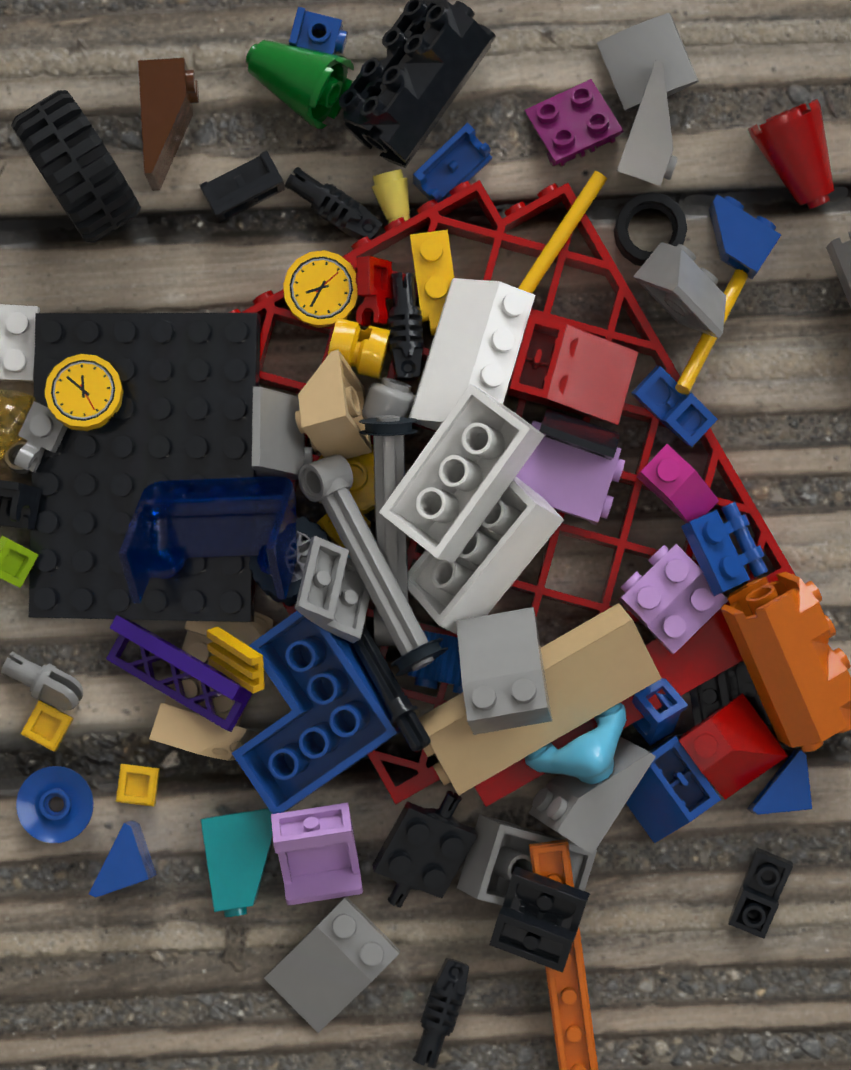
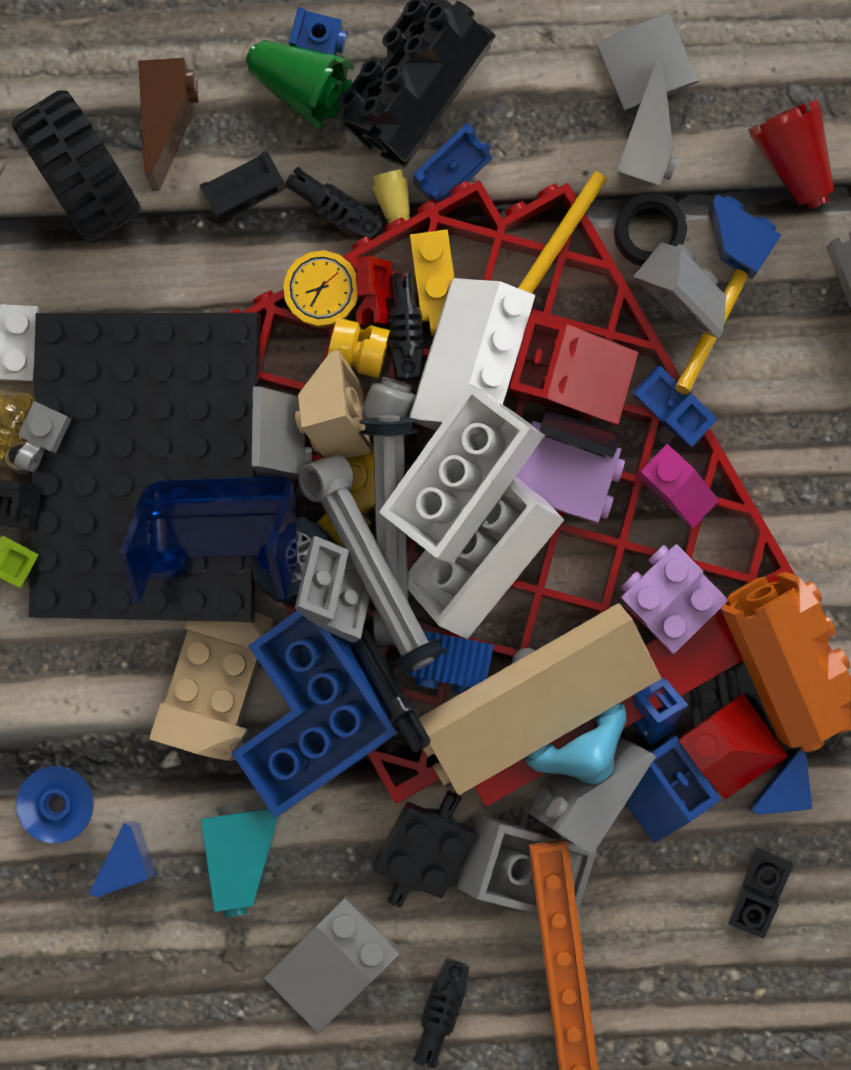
(45, 682): light grey arm -> none
(47, 726): yellow tile -> none
(83, 392): yellow tile -> none
(137, 785): yellow tile -> none
(178, 660): dark purple fence -> none
(236, 660): yellow tile -> none
(317, 853): lavender panel -> none
(502, 671): light grey slope -> none
(539, 919): black slope -> none
(574, 123): magenta hinge -> none
(716, 551): blue plate -> none

